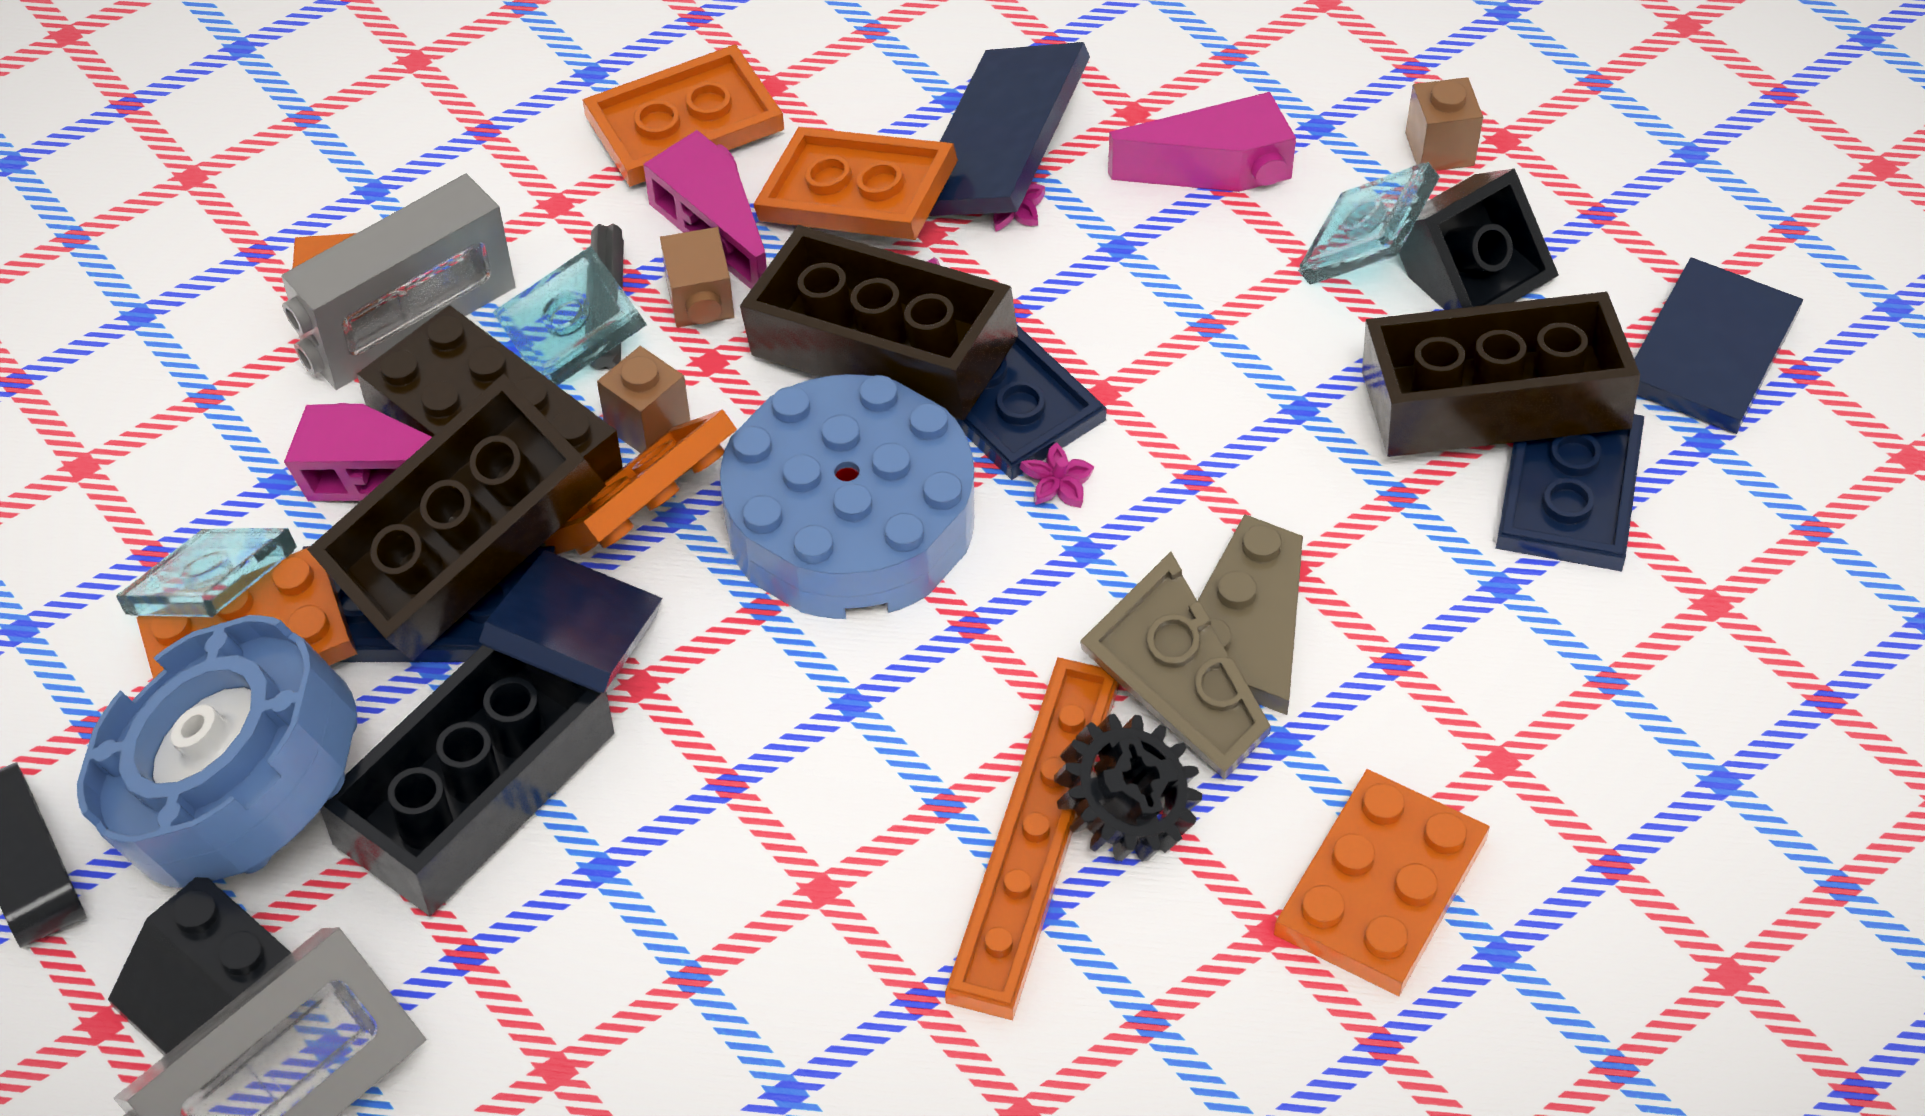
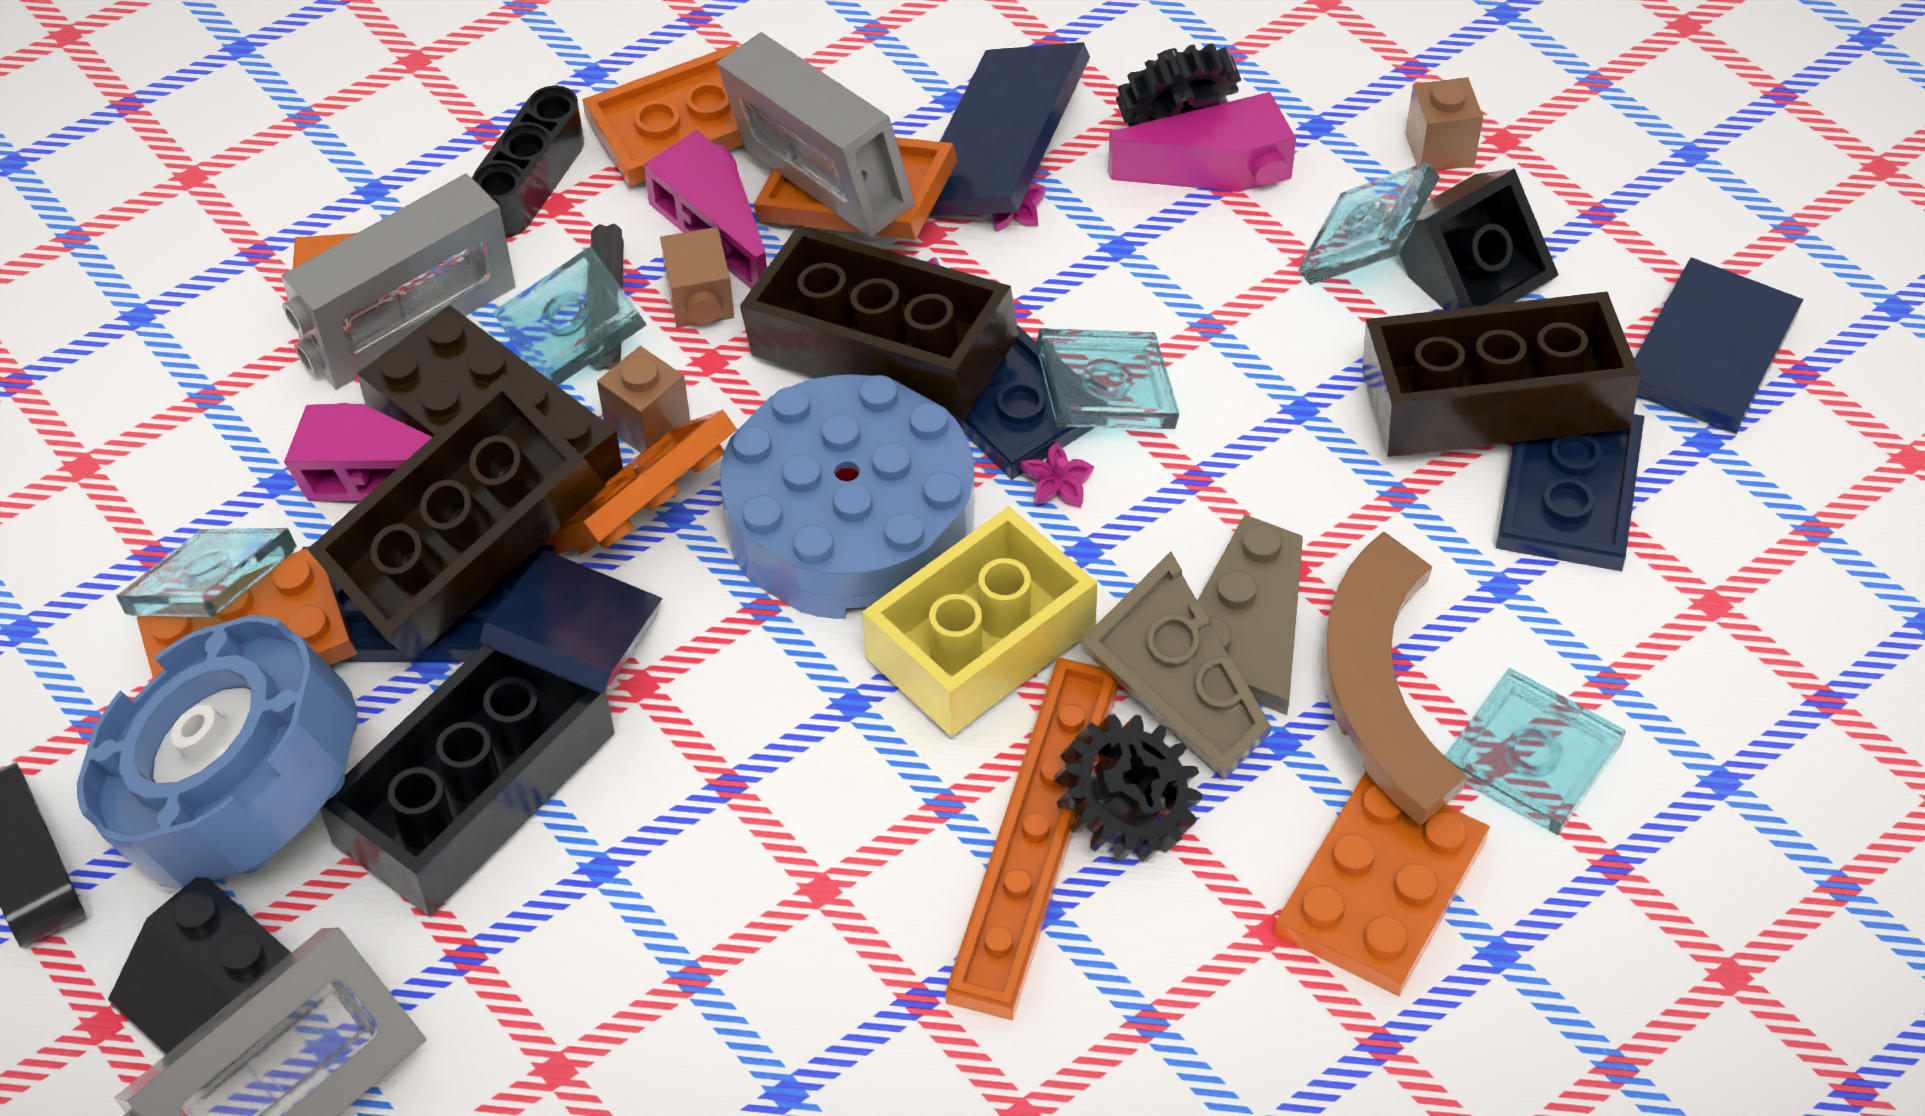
(532, 156): none -> black beam
(817, 133): none -> light grey piece
(979, 620): none -> light yellow brick
(1107, 379): none -> clear light blue tile
(1178, 84): none -> black gear
(1365, 686): none -> medium nougat tile
(1535, 750): none -> clear light blue tile

